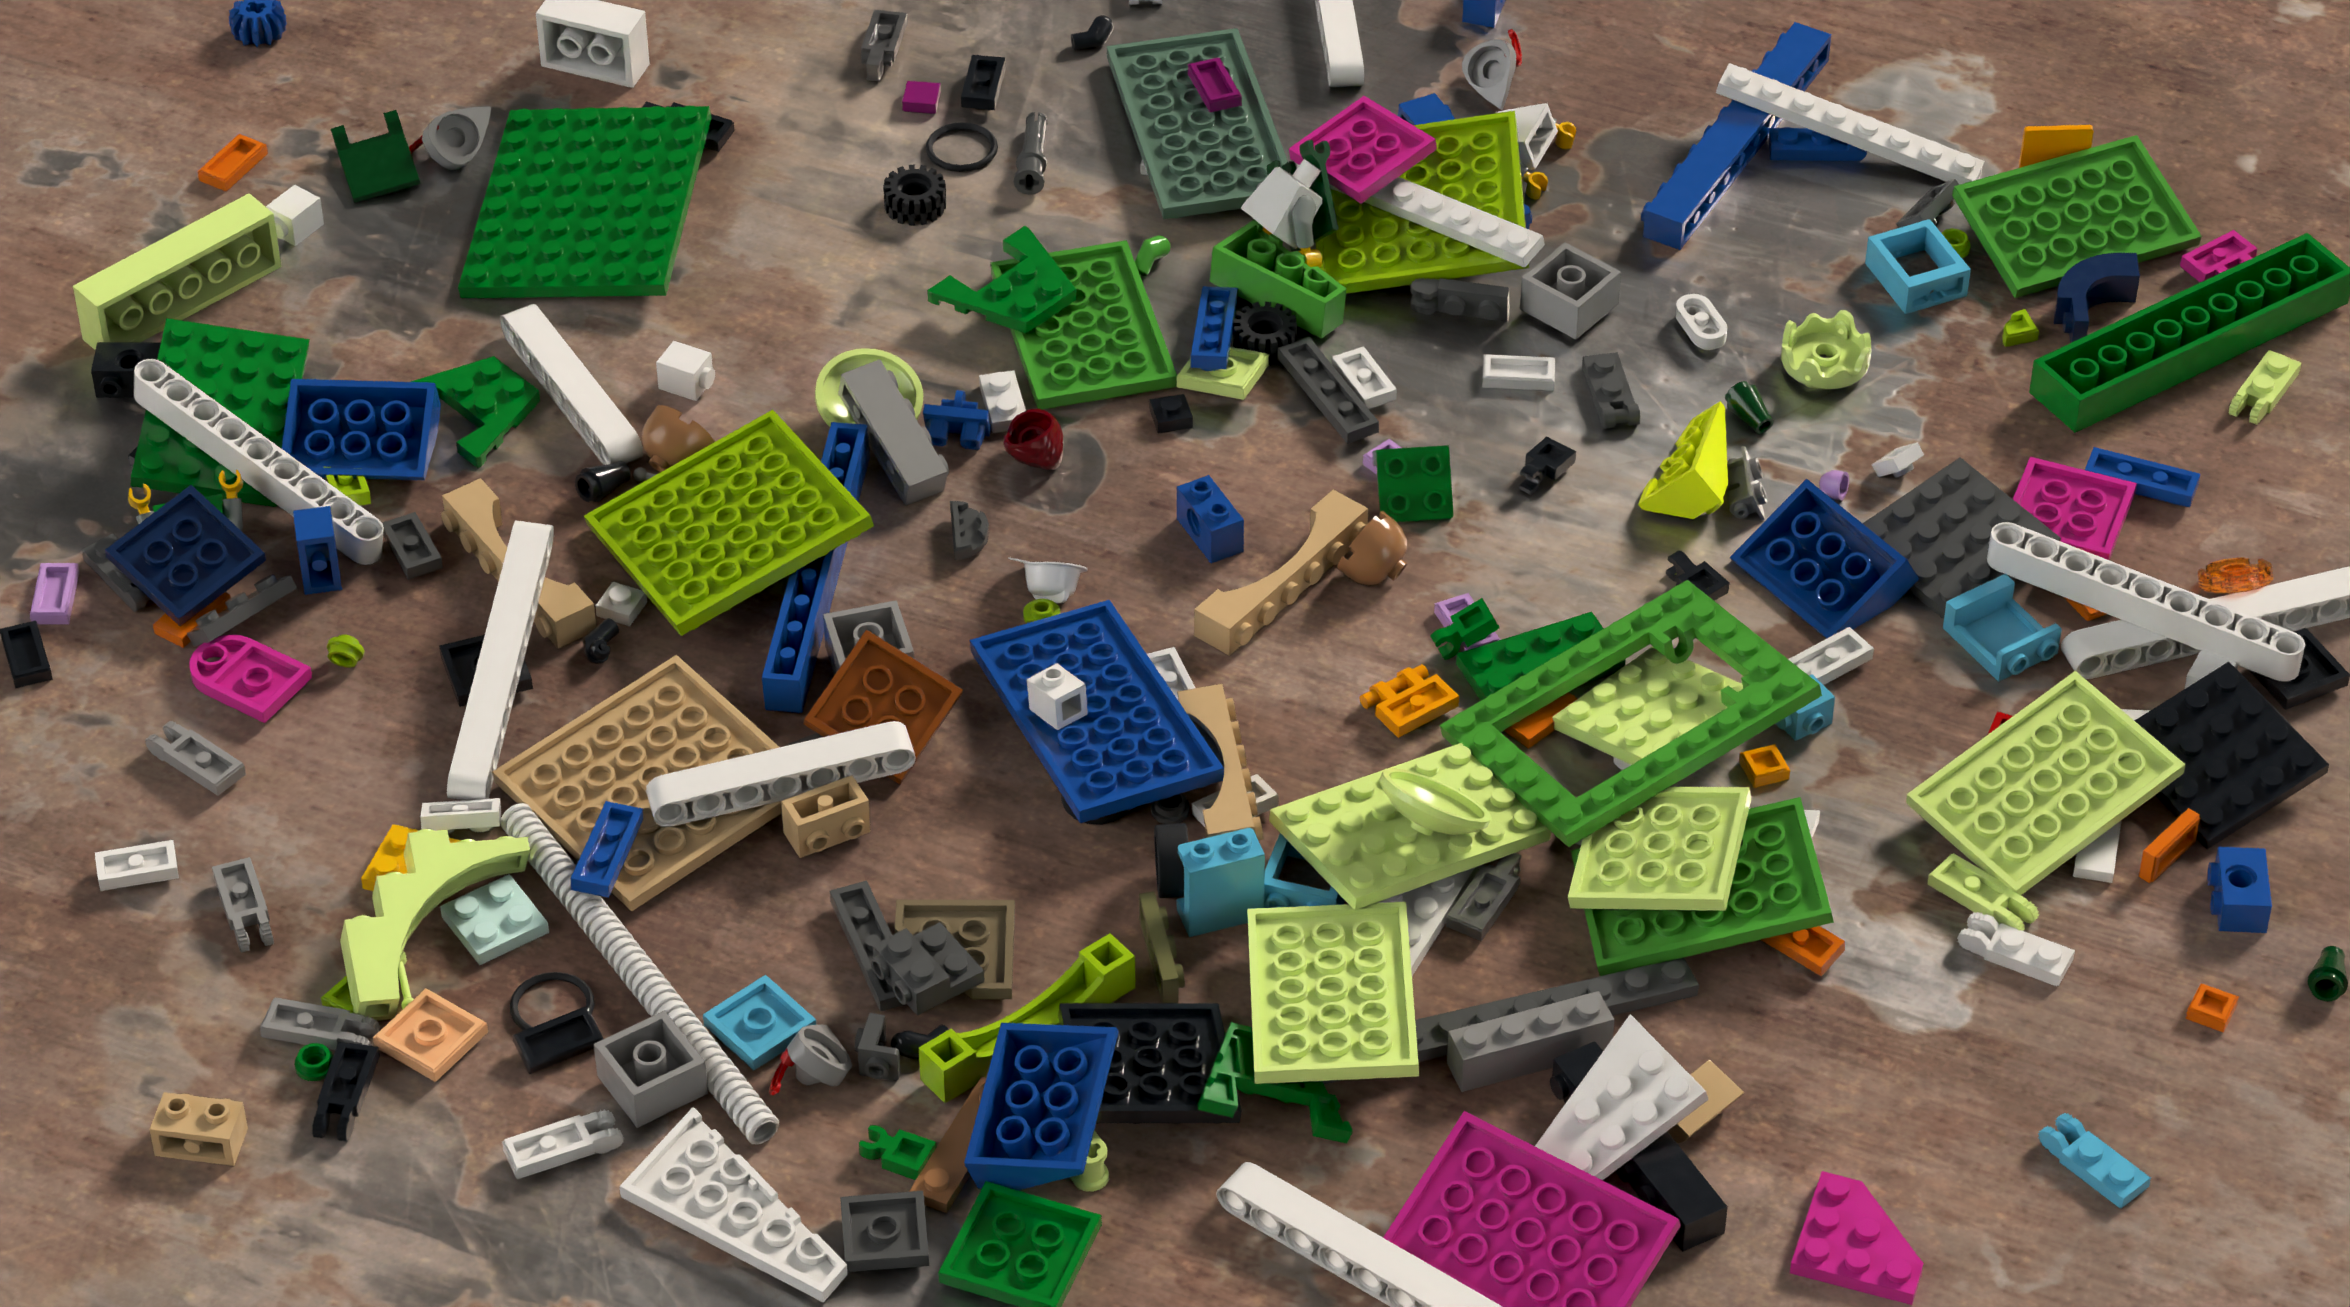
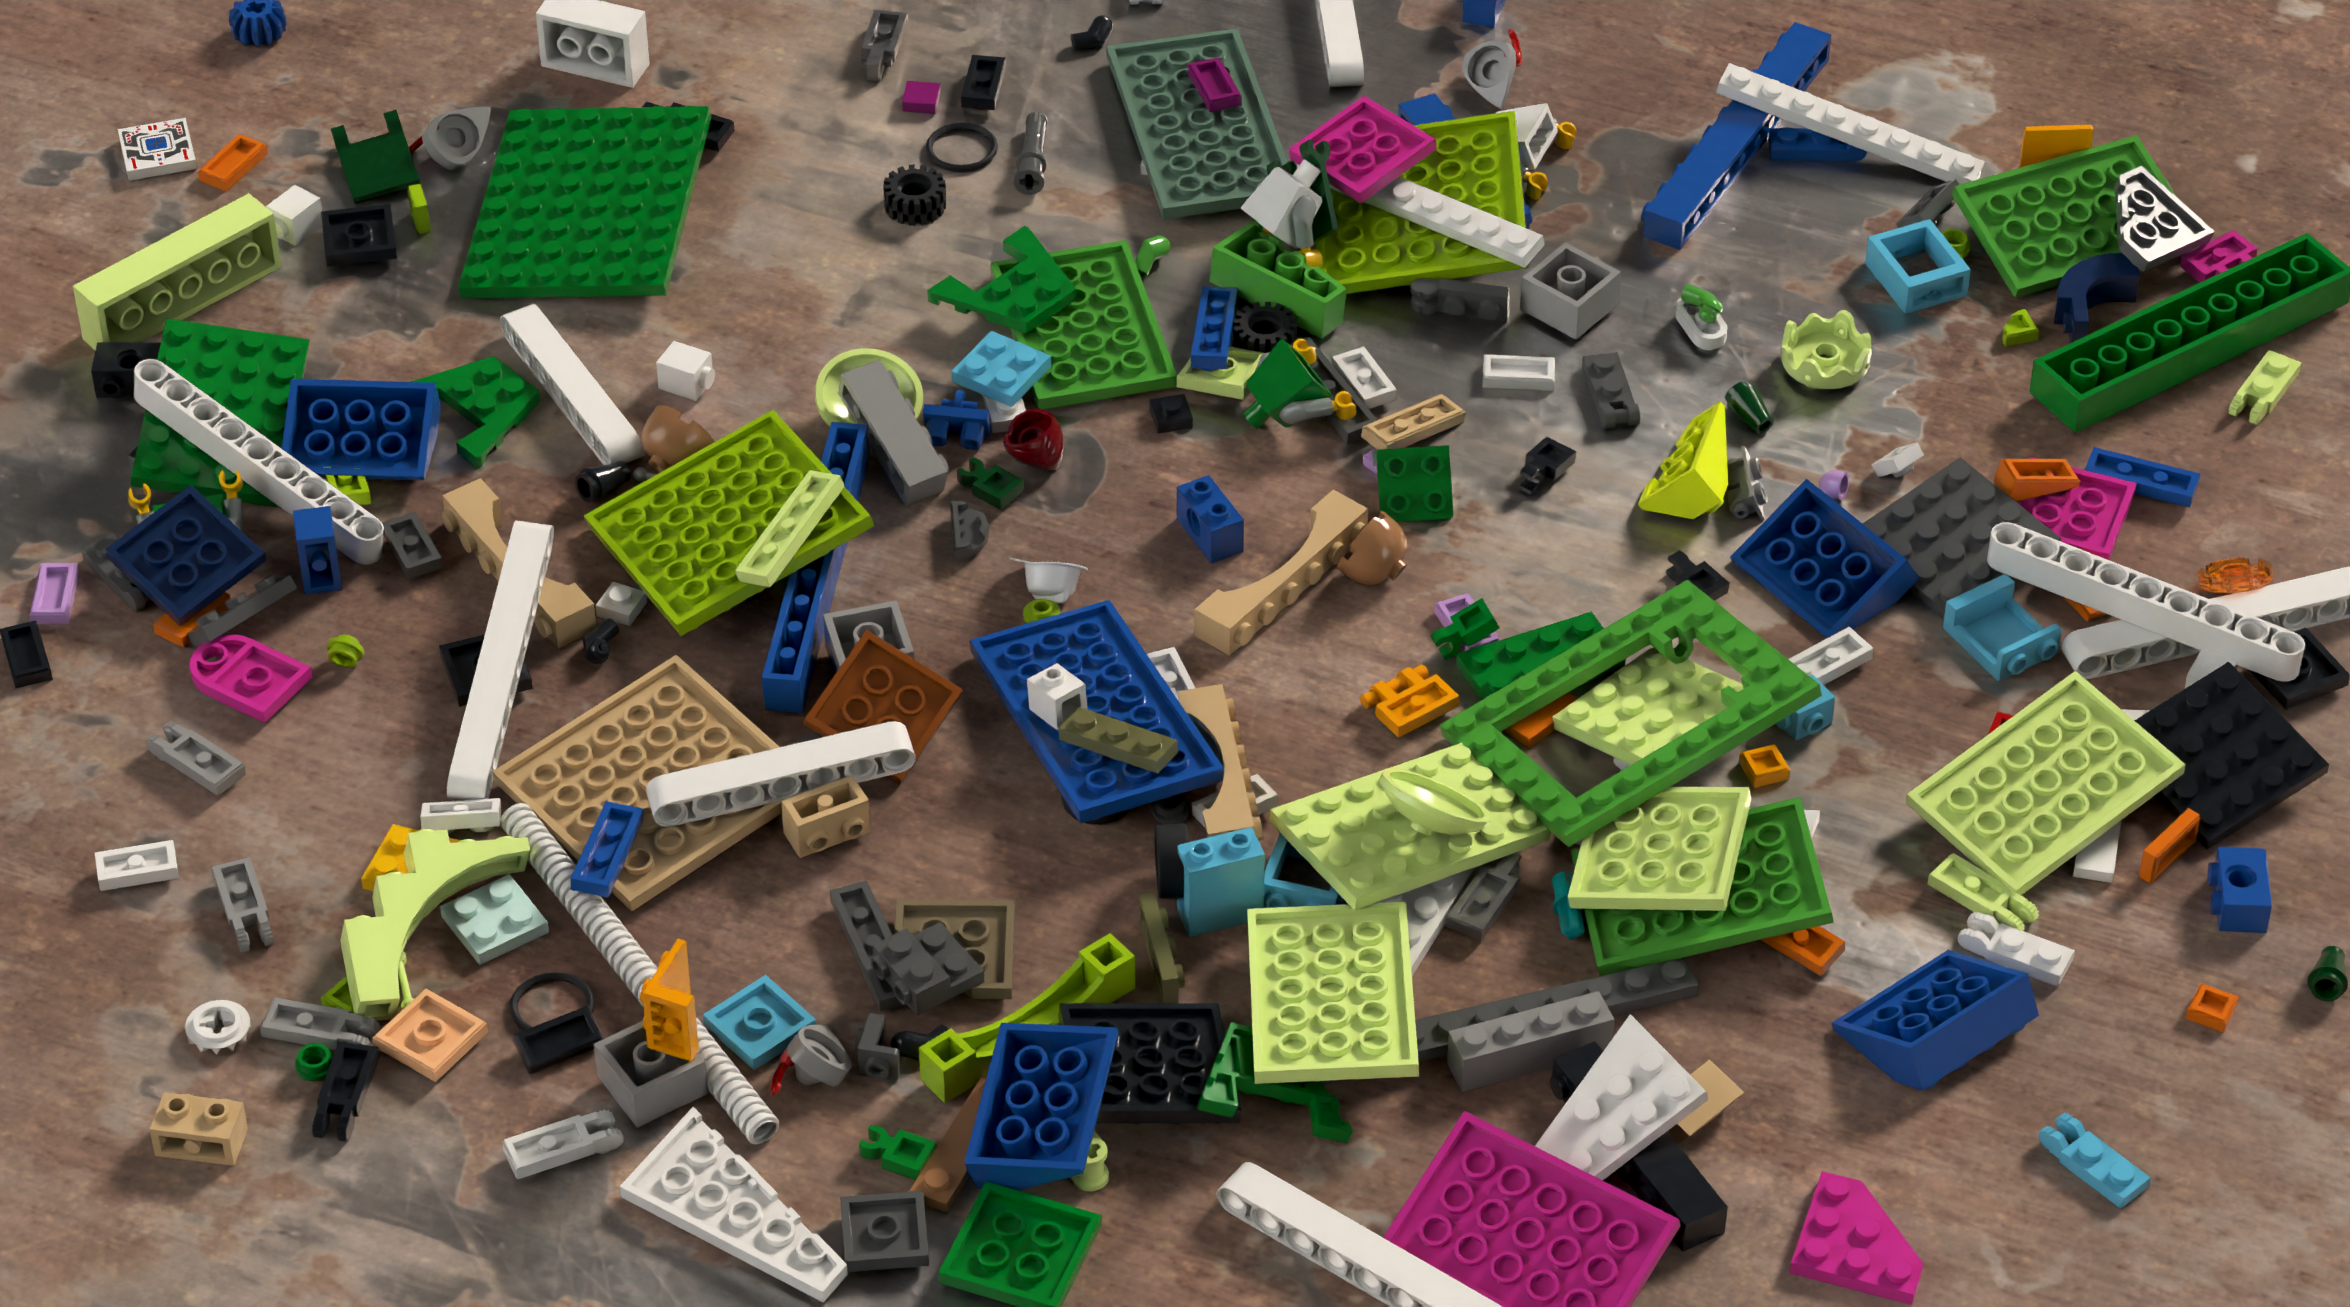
(157, 149): none -> white tile
(204, 1019): none -> white gear
(358, 235): none -> black plate
(419, 209): none -> lime tile
(670, 1007): none -> light orange bracket
(789, 528): none -> yellowish green plate
(993, 485): none -> dark green plate
(1001, 368): none -> medium azure plate
(1118, 740): none -> olive plate
(1291, 389): none -> green torso
(1413, 423): none -> tan tile
(1569, 918): none -> teal axle
(1705, 300): none -> bright green arm
(1939, 1018): none -> blue slope
(2034, 477): none -> orange slope
(2153, 221): none -> dark grey plate

